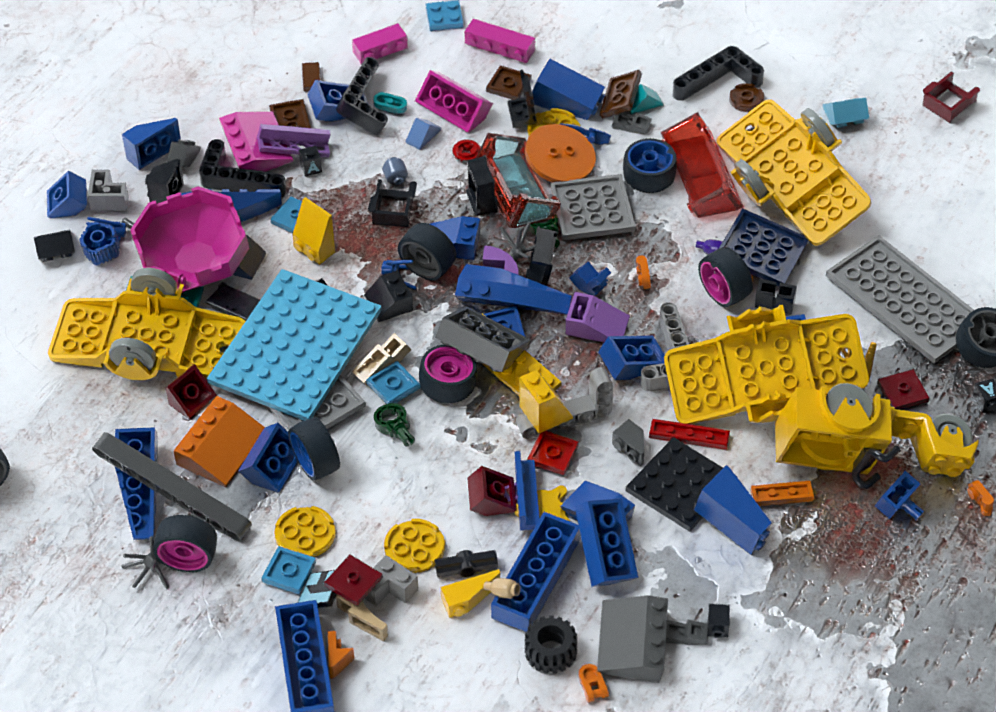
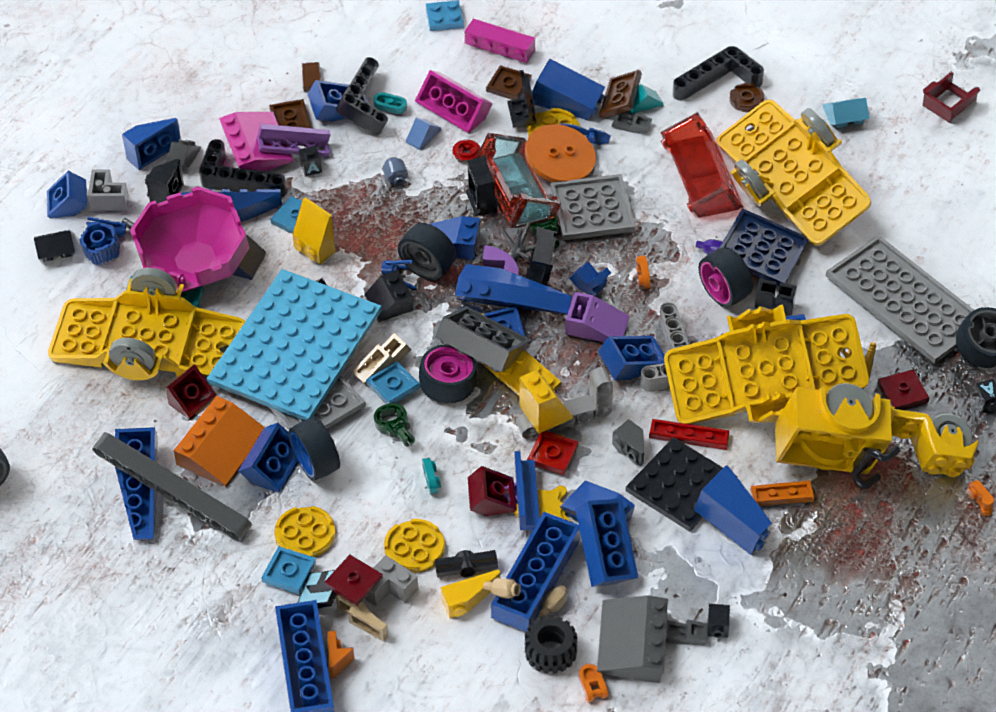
(149, 561): dark grey plant -> none
(185, 543): black wheel -> none
(233, 301): black door -> none
(380, 43): dark pink brick -> none
(388, 217): black piece -> none
(429, 470): none -> teal plate
(554, 600): none -> tan plant
(649, 165): wheel -> none
(899, 497): blue brick -> none

